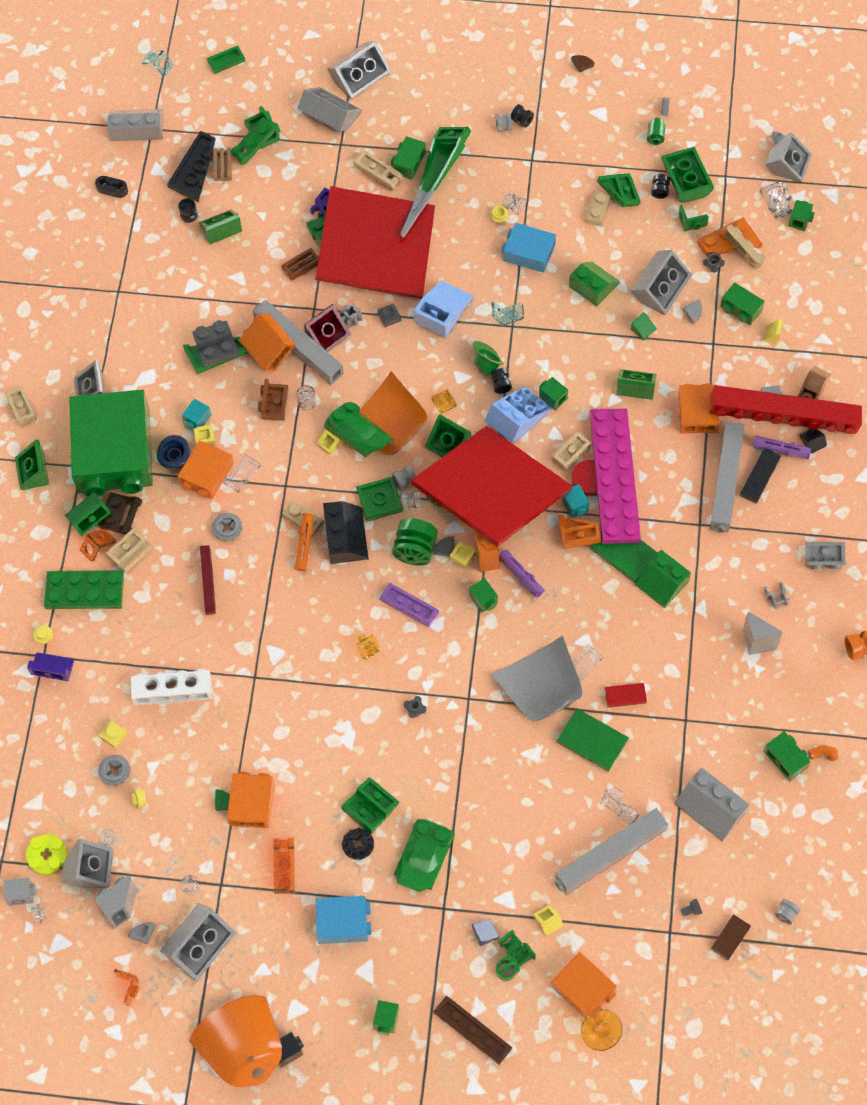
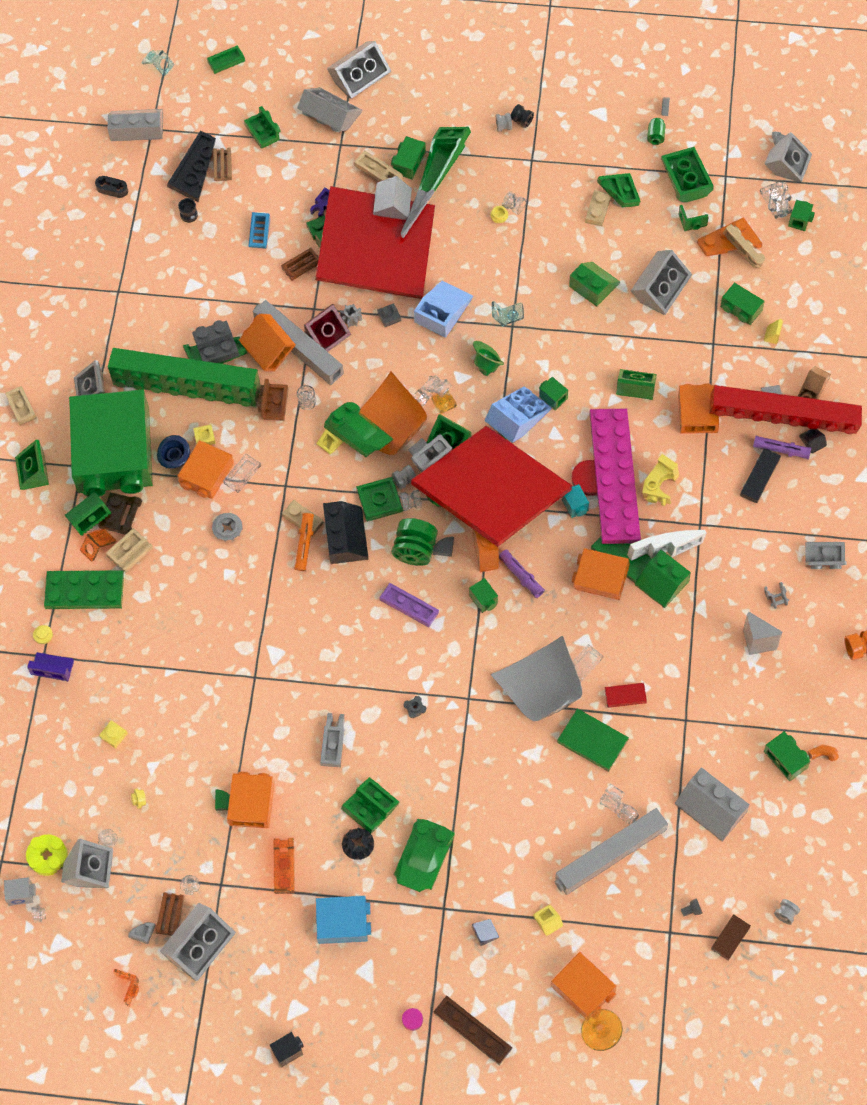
(117, 762): light grey gear -> none
(117, 901): light grey slope -> none
(172, 897): none -> dark orange tile
(180, 693): white brick -> none
(184, 377): none -> green brick
(196, 414): teal brick -> none
(208, 581): dark red beam -> none
(221, 226): green slope -> none
(233, 1035): orange piece -> none
(253, 141): green plate -> none
(264, 217): none -> dark azure slope
(332, 742): none -> light grey hinge
(368, 646): clear yellow tile -> none
(386, 1017): green brick -> none
(392, 198): none -> light grey slope
(412, 1019): none -> dark pink tile
(425, 456): none -> light grey tile
(433, 384): none -> clear piece
(462, 554): light yellow plate -> none
(501, 382): black wheel -> none
(518, 955): green piece -> none
(529, 247): dark azure brick -> none
(571, 450): tan plate -> none
(578, 532): orange wing -> none
(582, 62): reddish brown tile -> none
(601, 573): none -> orange brick
(643, 326): green slope -> none
(661, 183): black wheel -> none
(662, 471): none -> light yellow tile
(670, 542): none -> white slope
(693, 311): light grey tile -> none
(714, 257): dark grey plate -> none
(727, 477): light grey brick -> none

